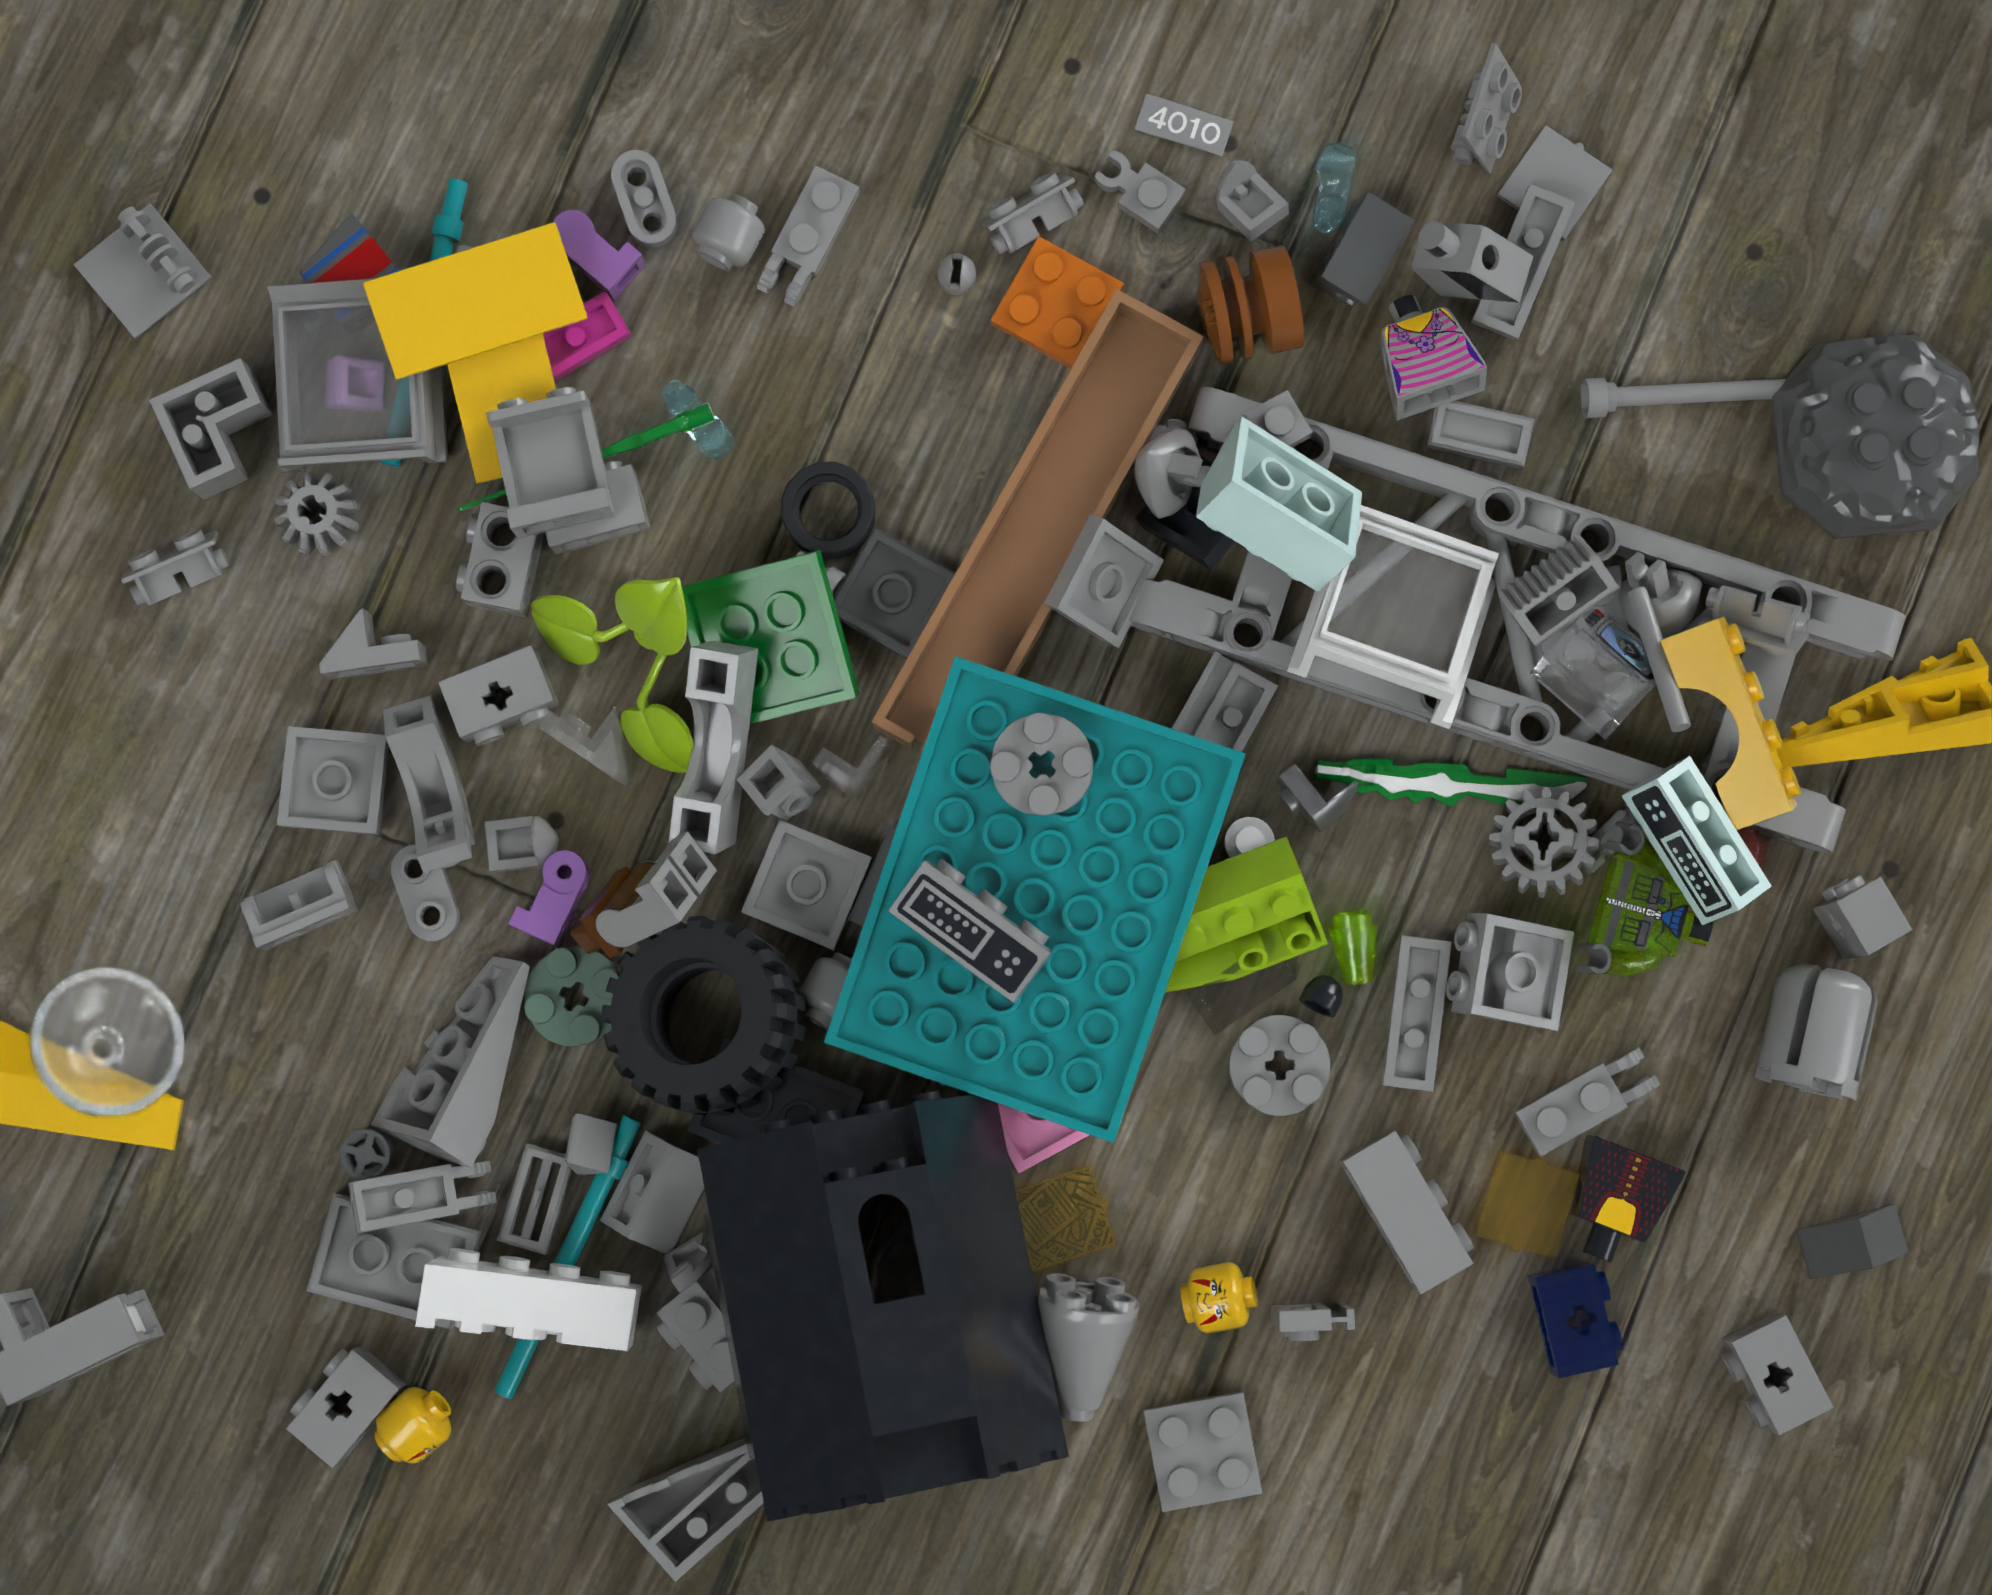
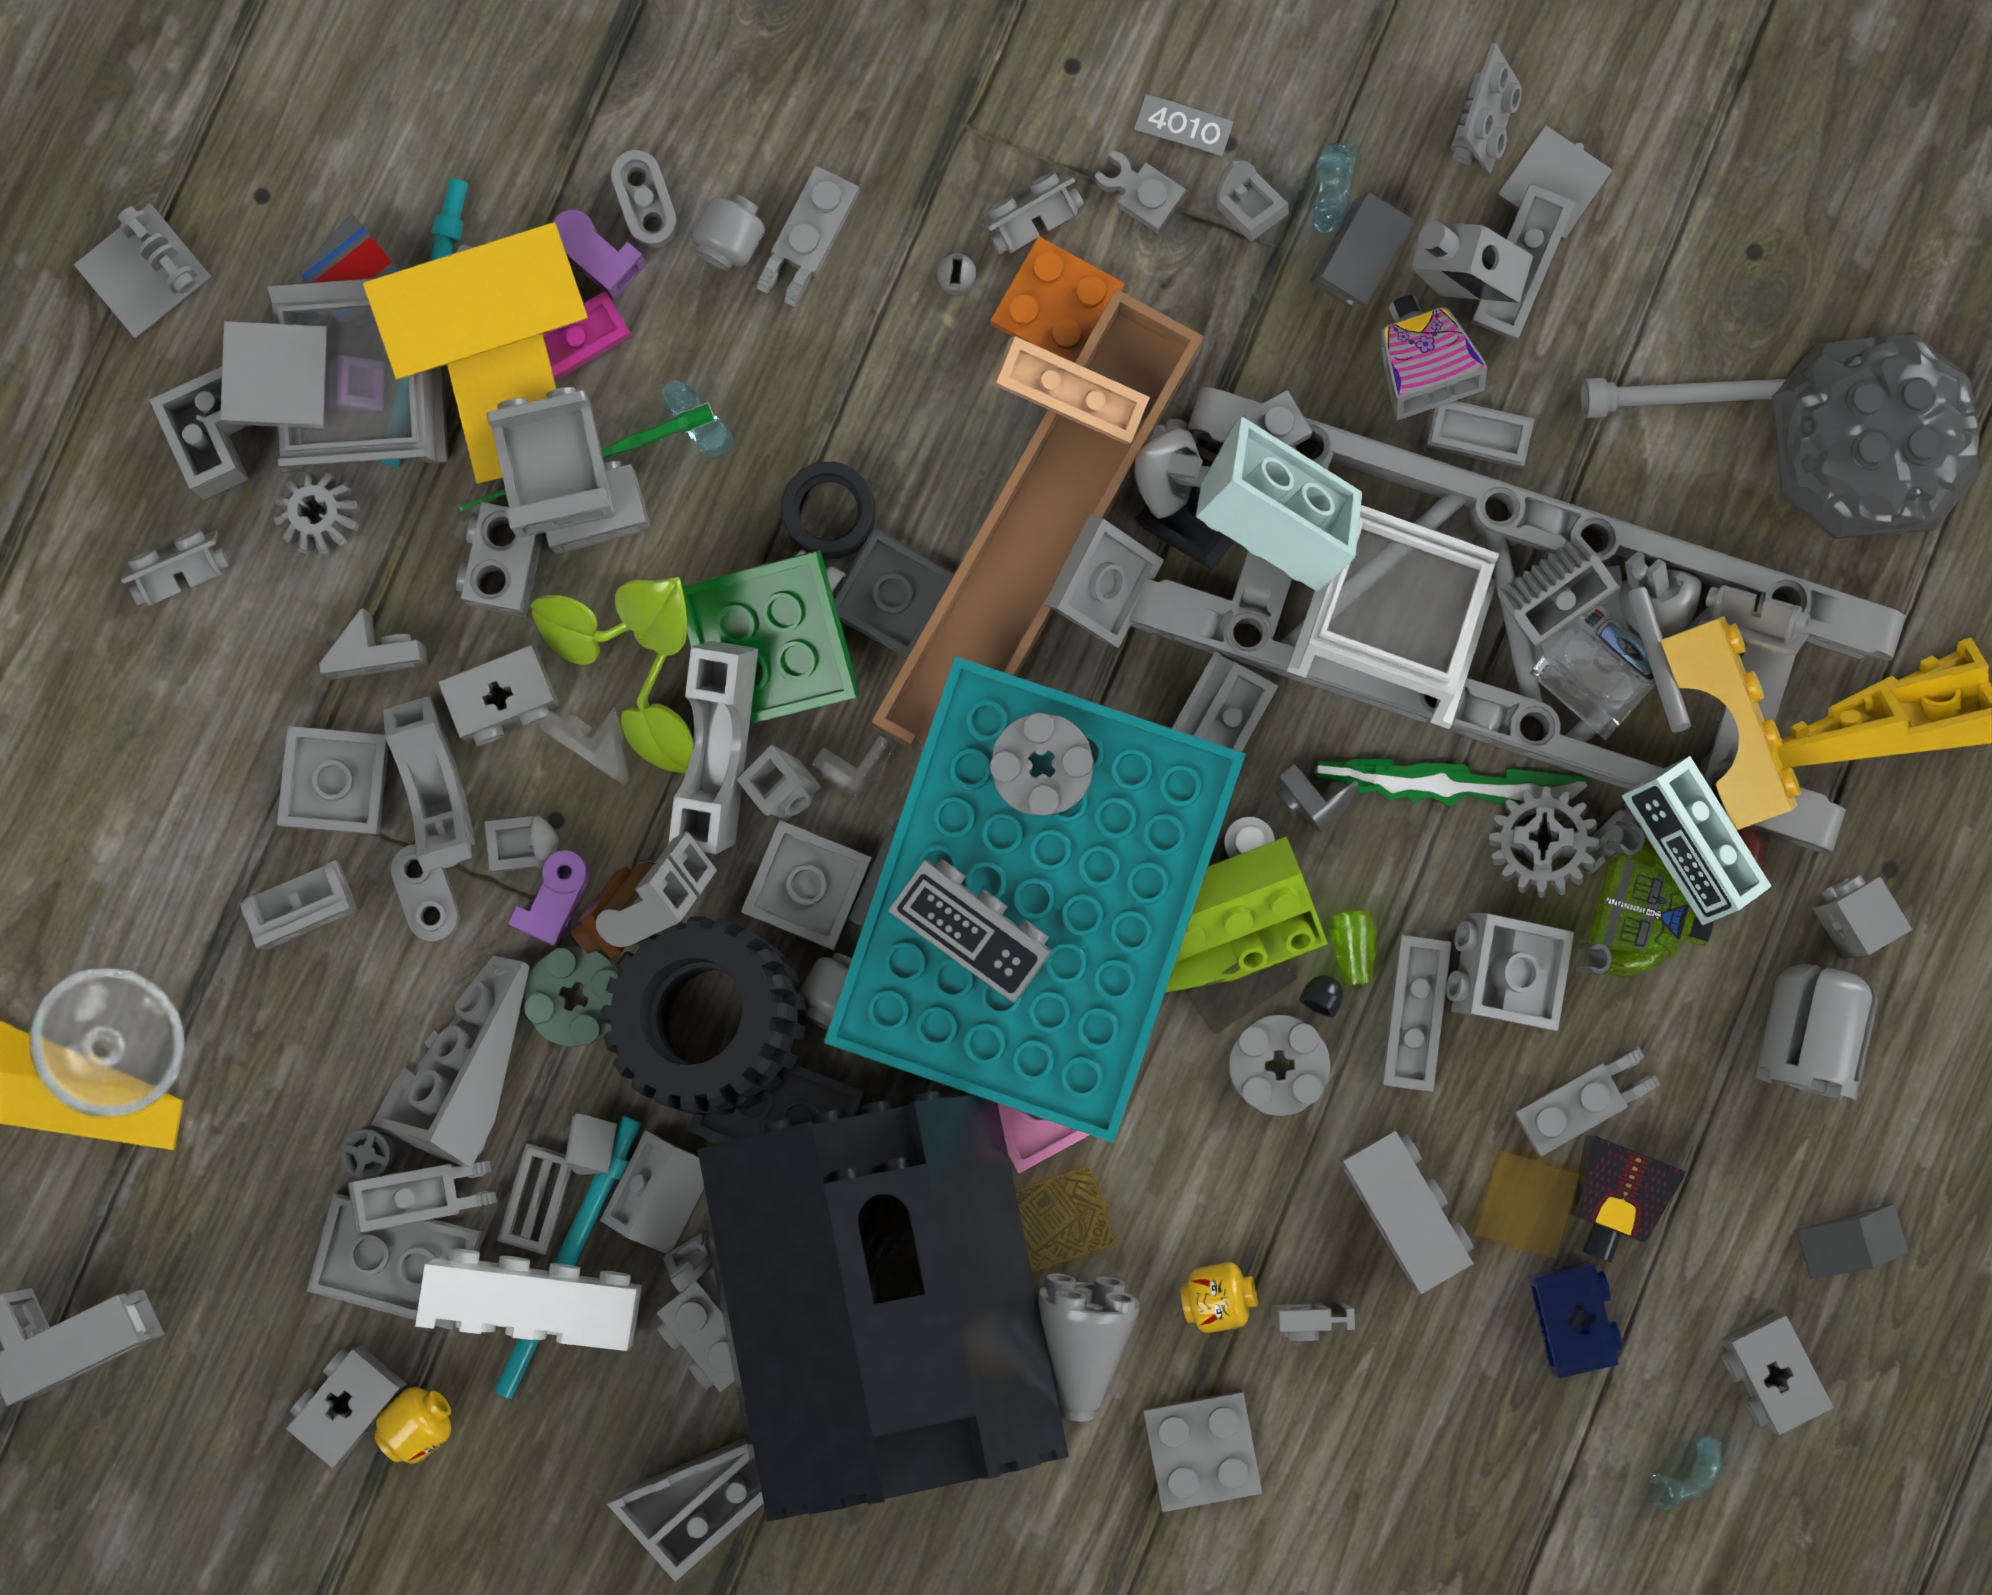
(273, 375): none -> light grey tile
(1070, 390): none -> light nougat hinge
(1251, 304): dark orange wheel -> none
(1705, 1473): none -> clear light blue piece

